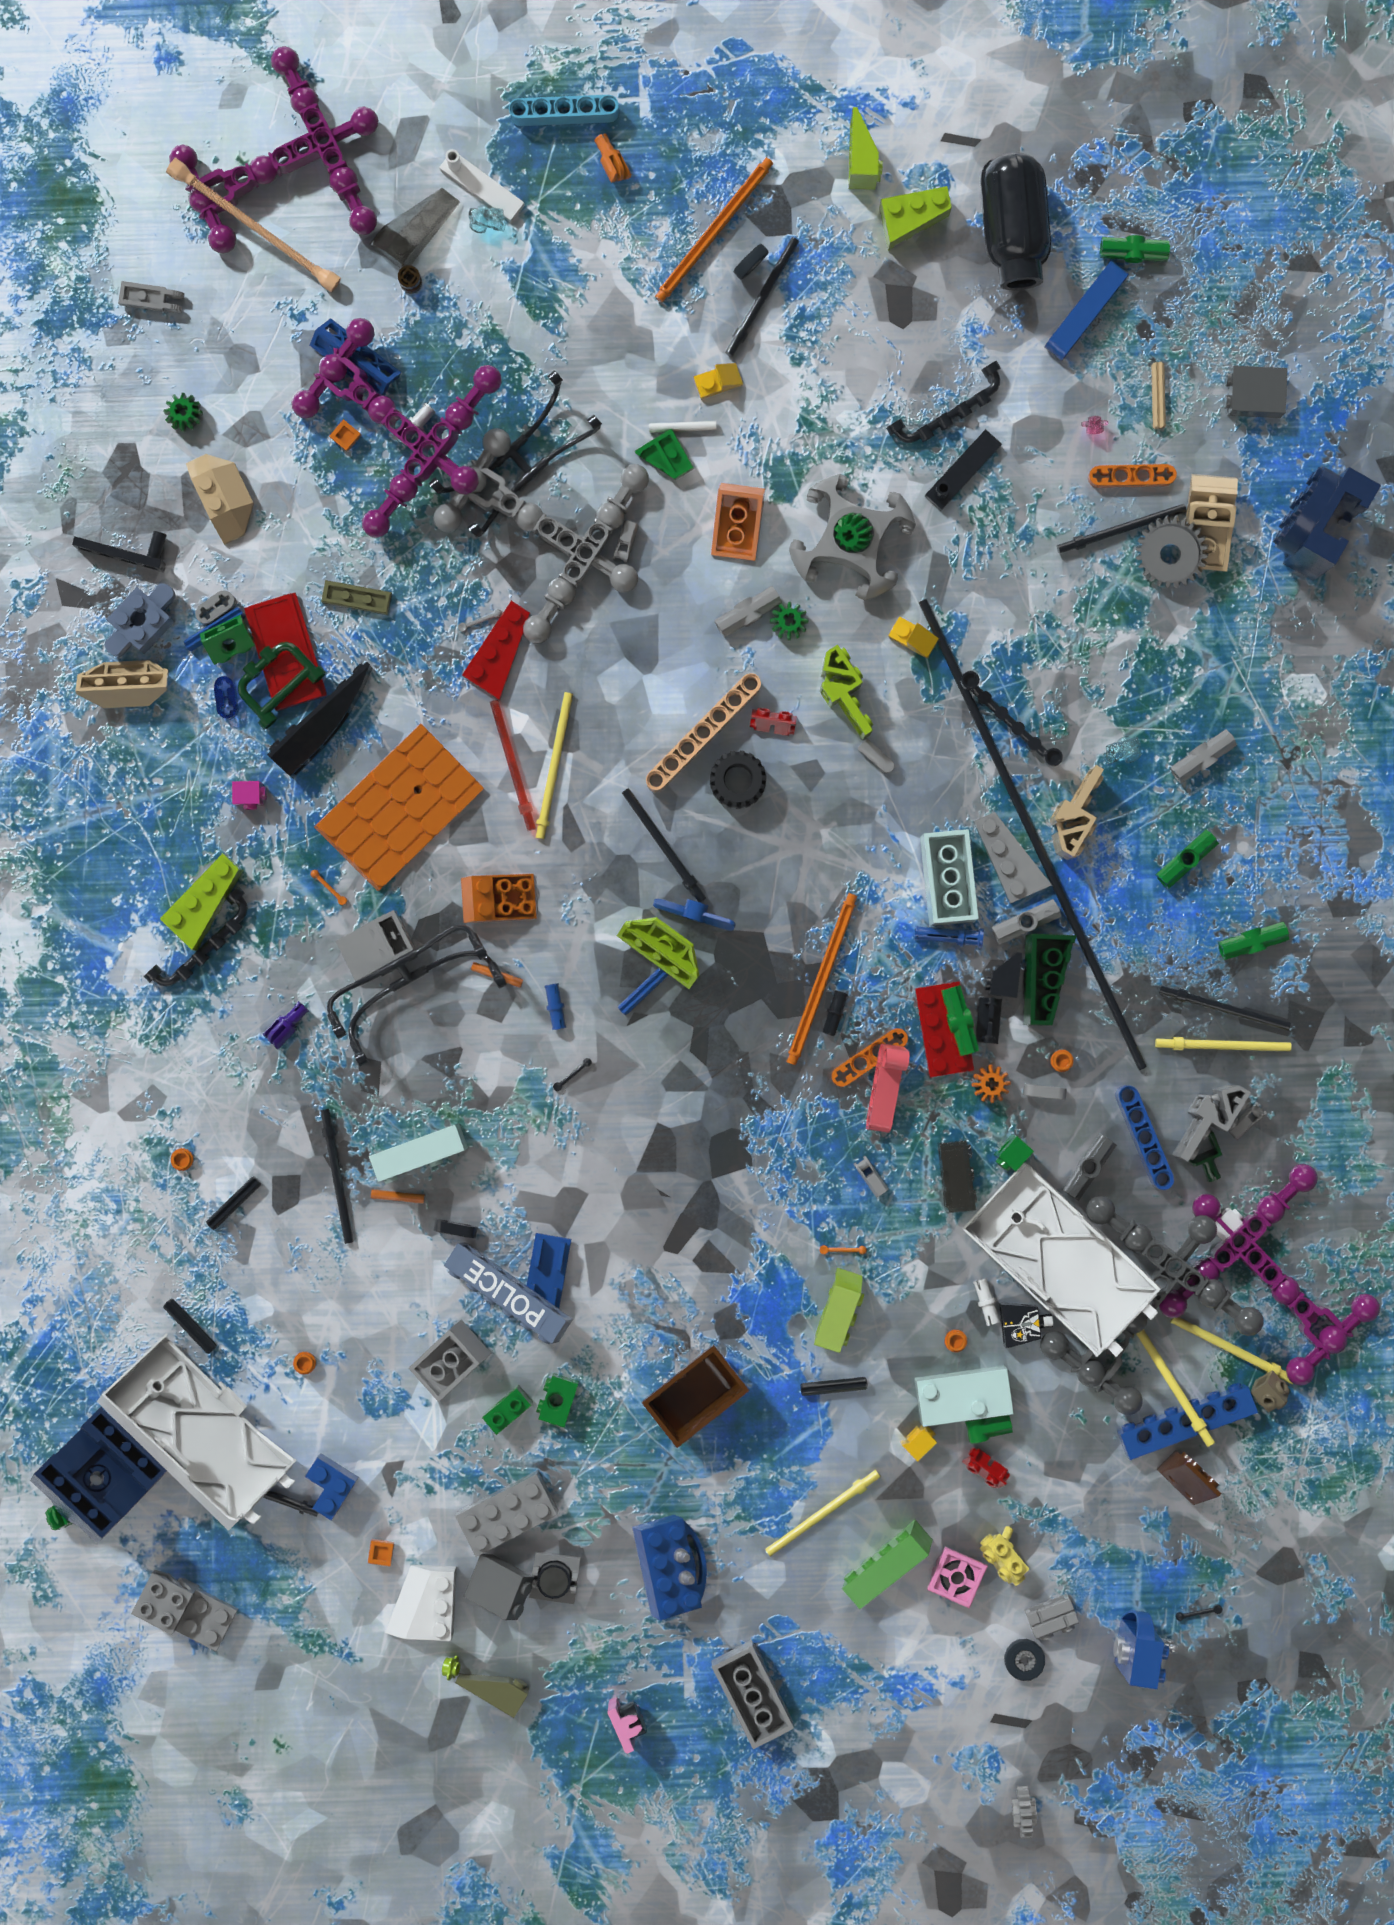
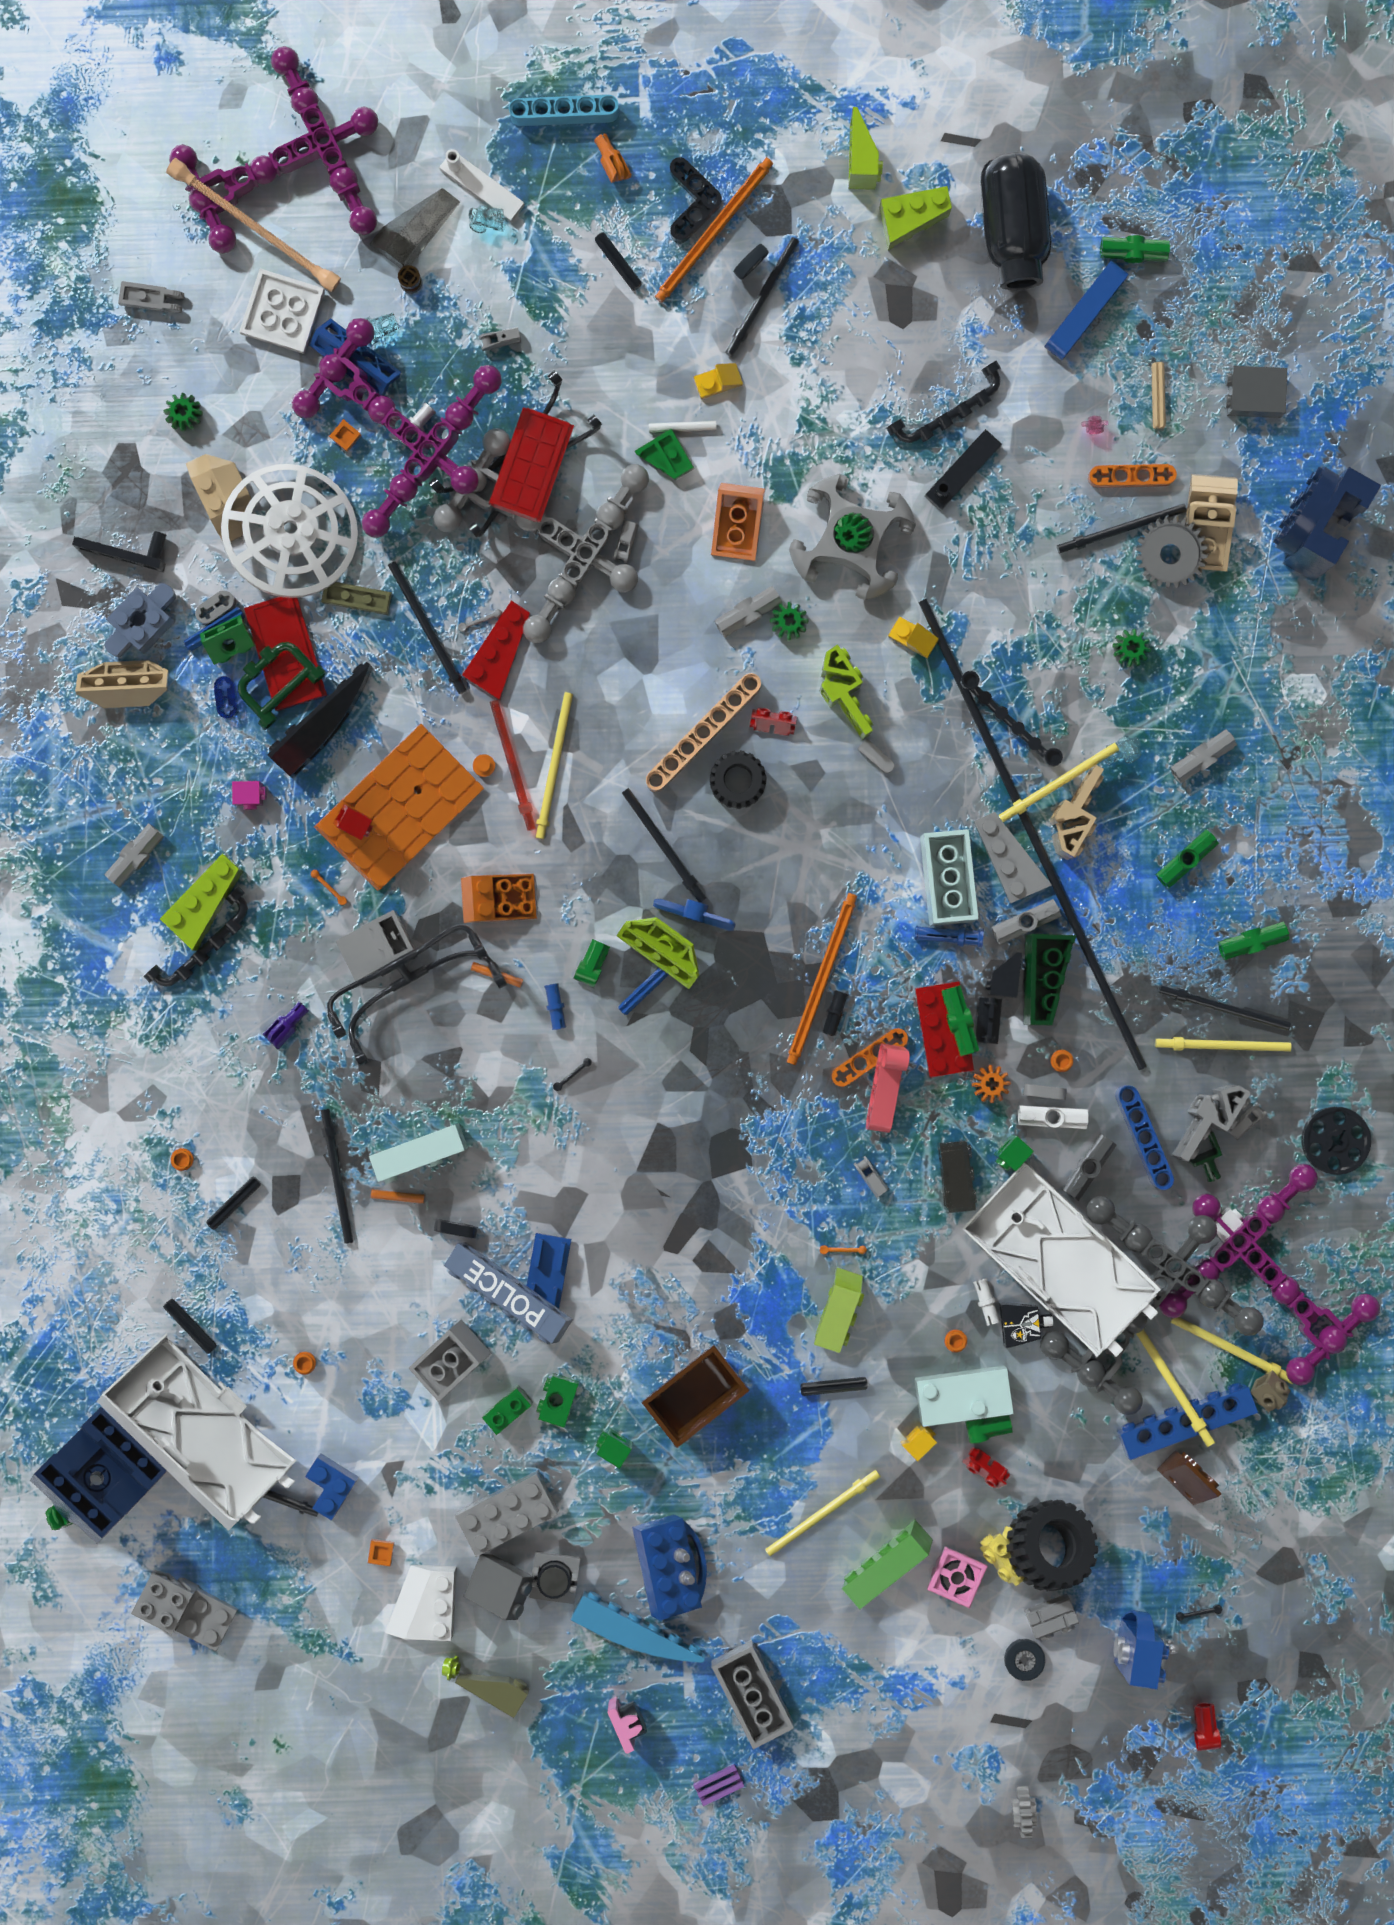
(134, 855): none -> light grey piece
(282, 311): none -> white plate
(289, 543): none -> white dish
(353, 822): none -> red brick
(381, 331): none -> clear light blue plate
(454, 677): none -> black bar
(483, 765): none -> orange plate
(504, 337): none -> light grey bar
(531, 465): none -> red piece
(590, 967): none -> green piece
(613, 1447): none -> green brick
(618, 261): none -> black axle
(631, 1632): none -> dark azure slope
(700, 203): none -> black beam
(701, 1793): none -> medium lavender tile
(1020, 806): none -> light yellow bar
(1066, 1117): none -> white piece
(1078, 1542): none -> black tyre
(1131, 639): none -> green gear
(1206, 1733): none -> red piece
(1347, 1141): none -> black wedge

